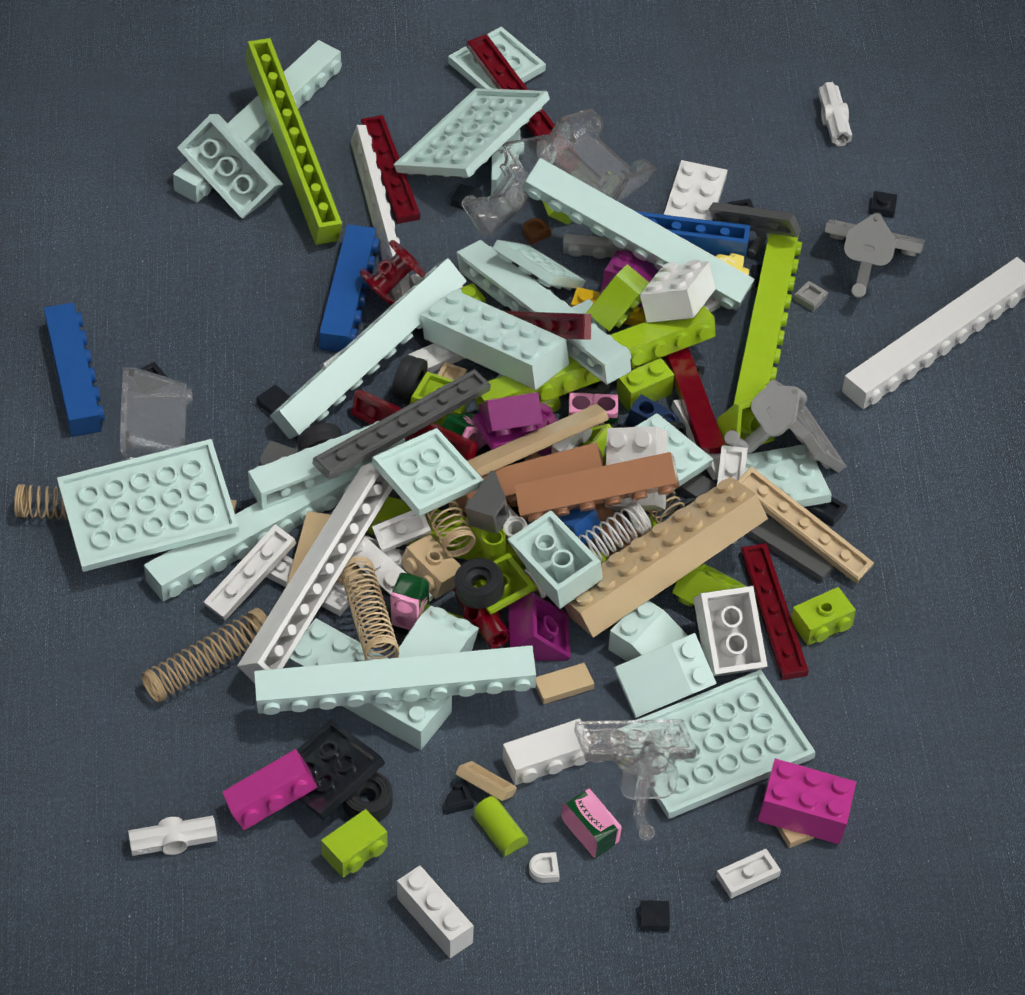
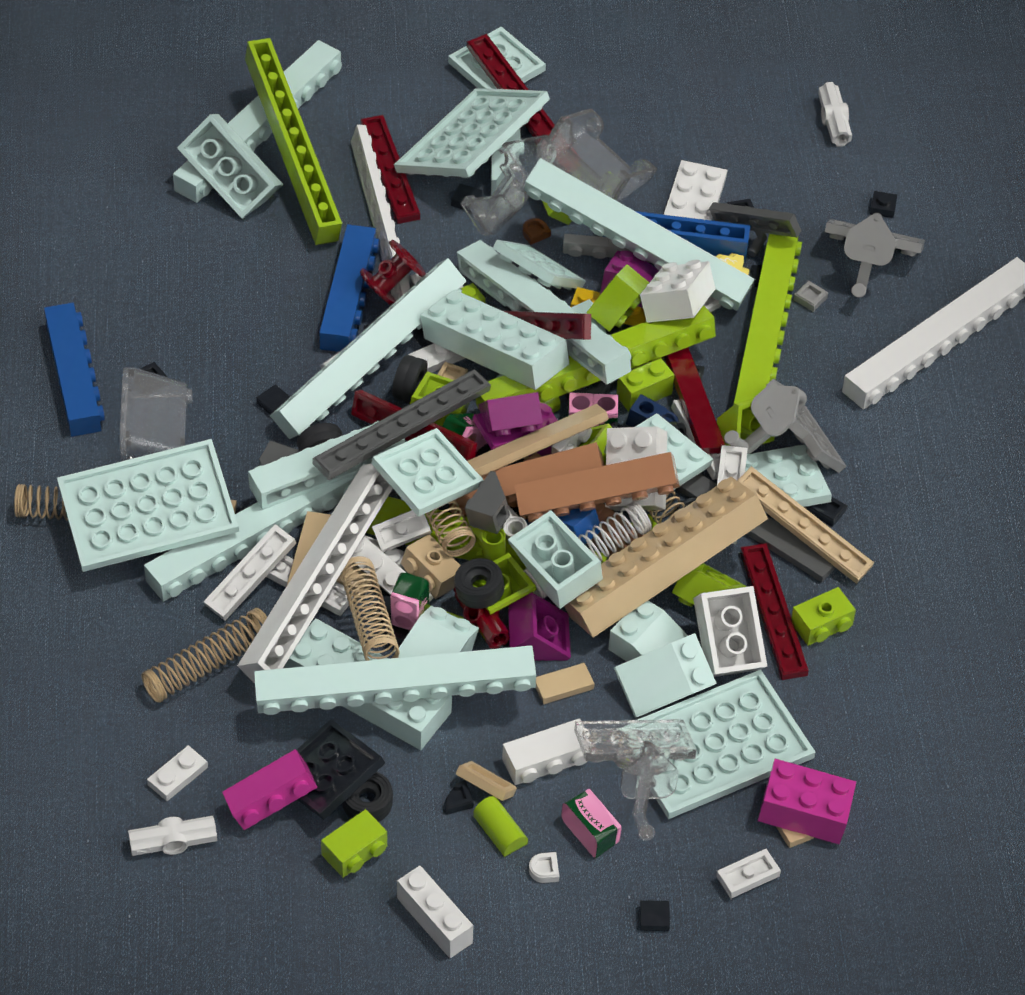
(177, 773): none -> white plate

